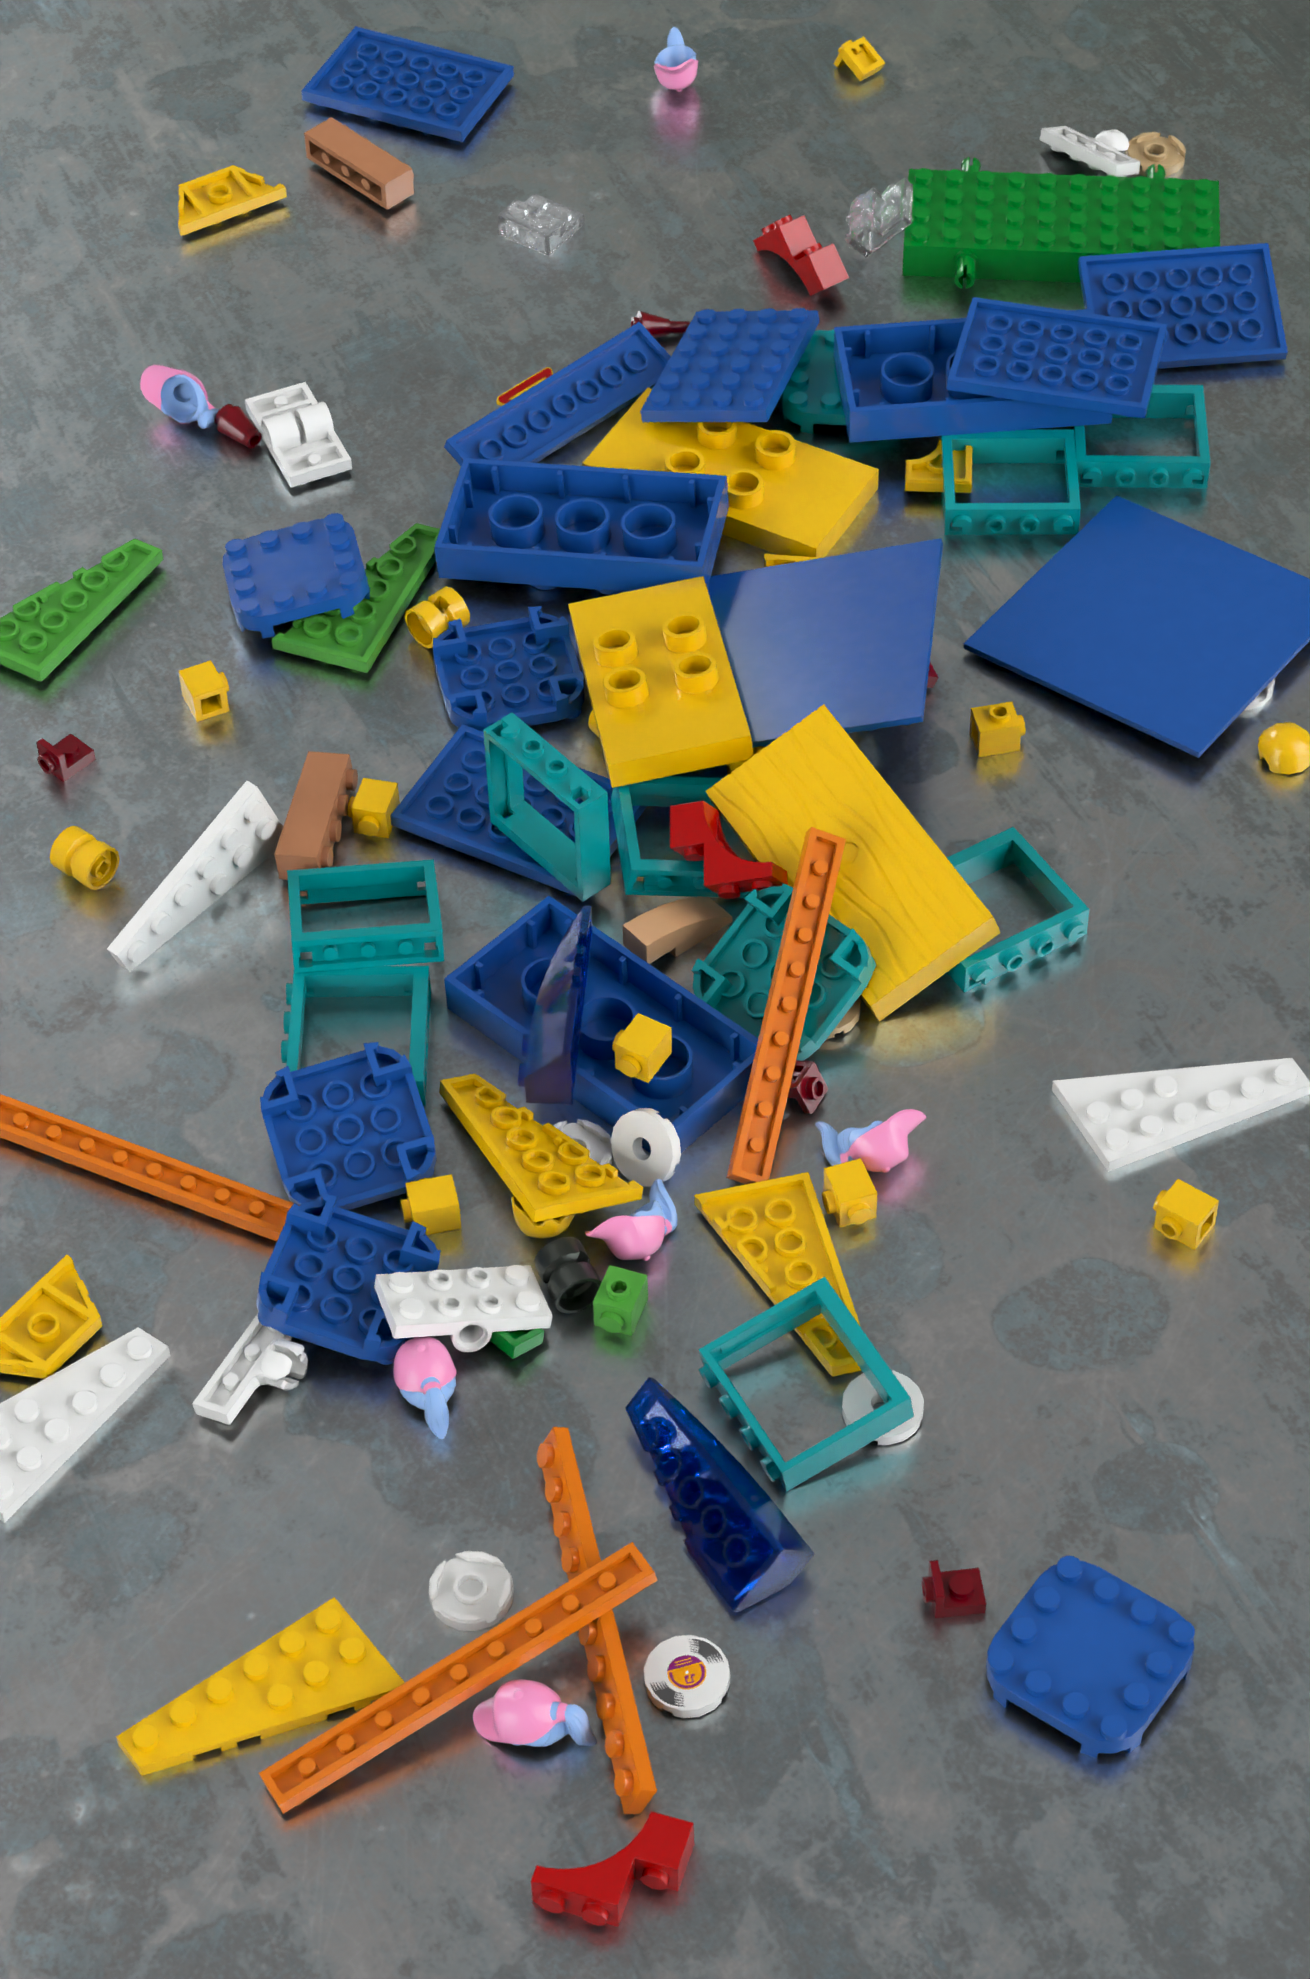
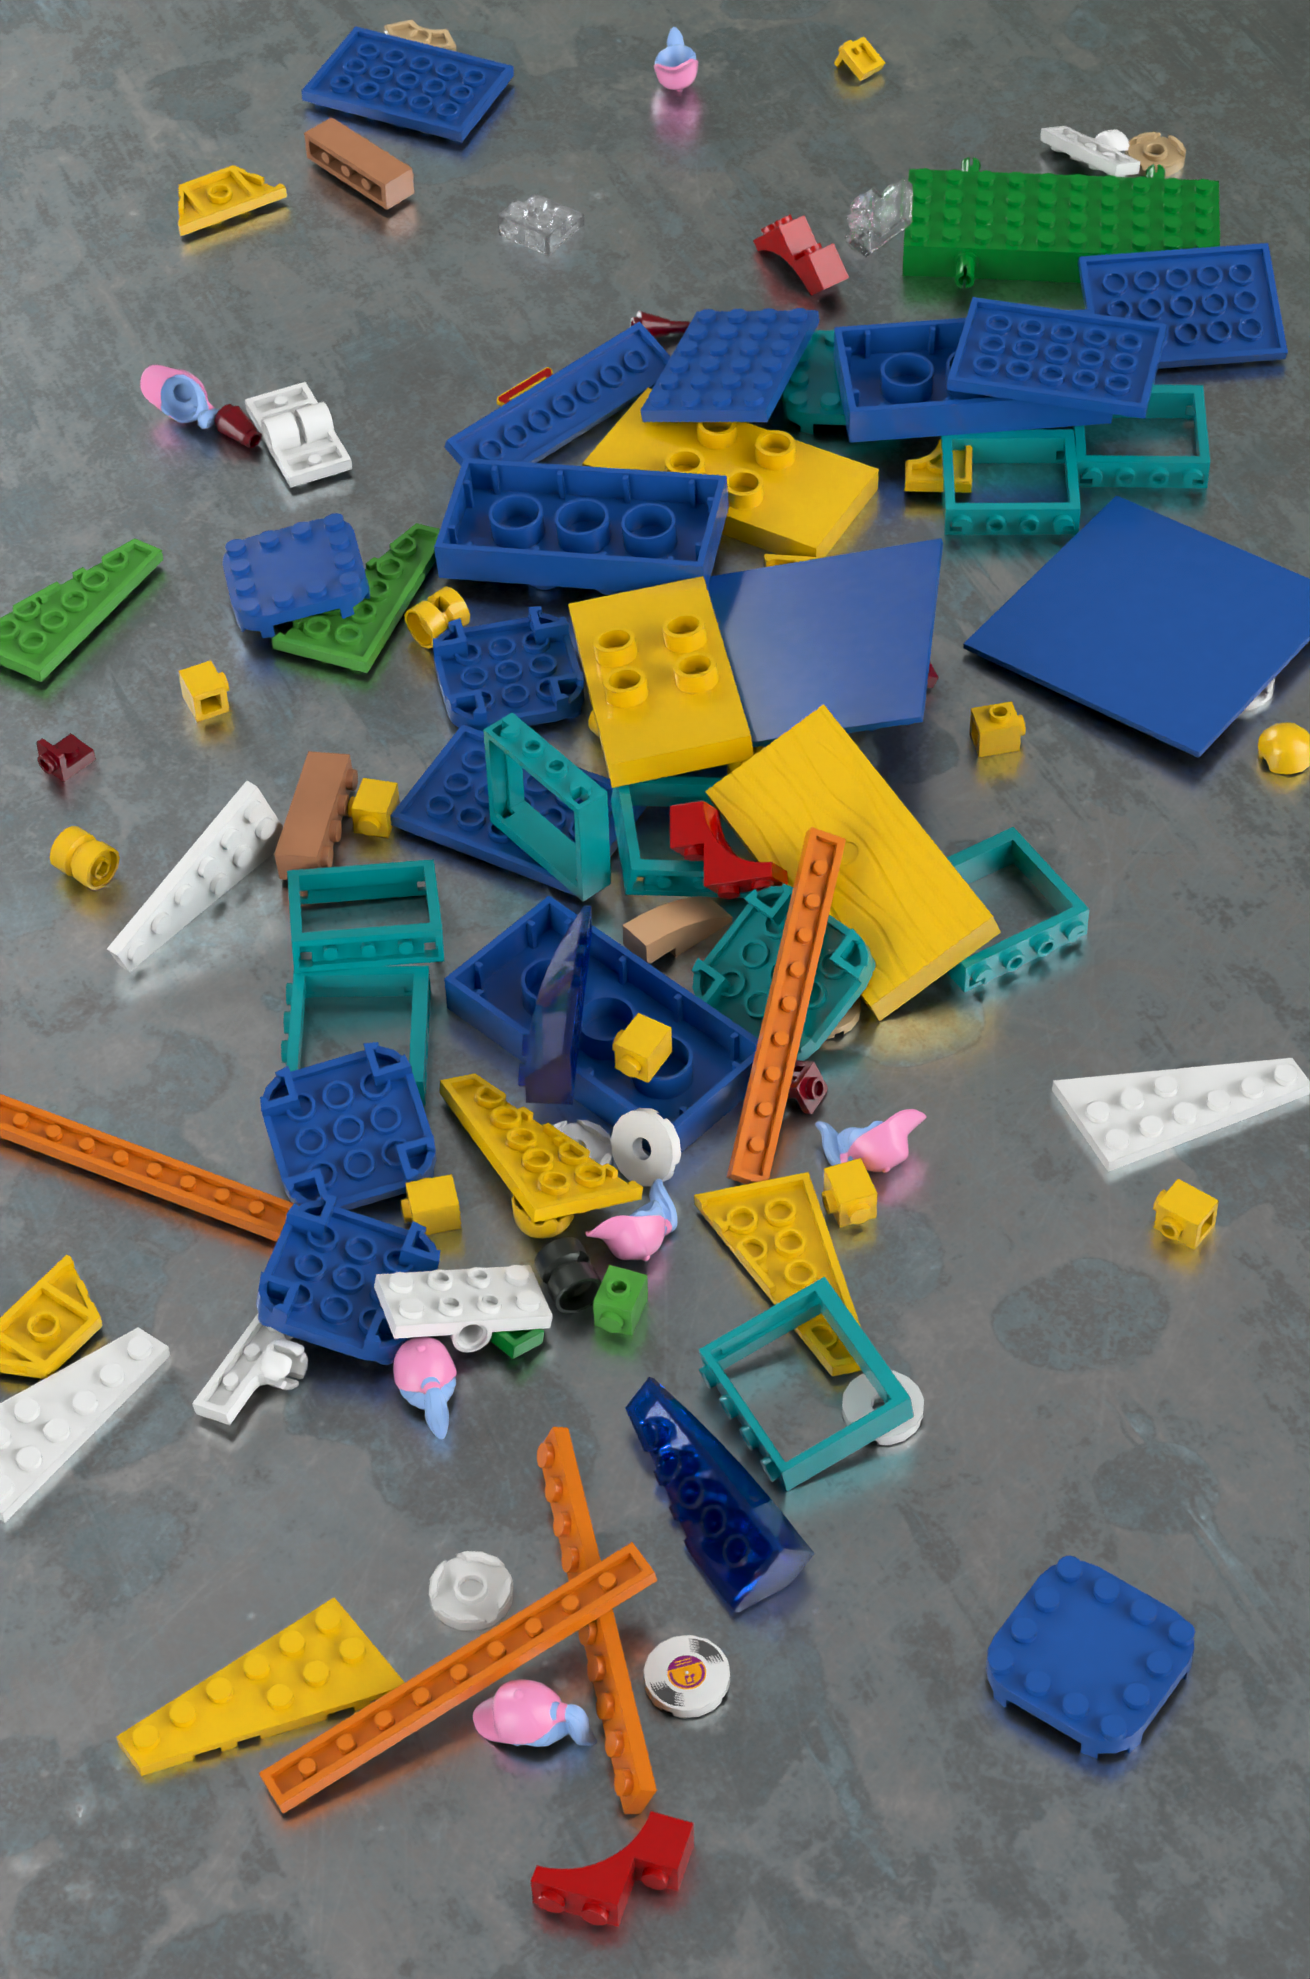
(414, 32): none -> tan tile
(953, 1591): dark red bracket -> none

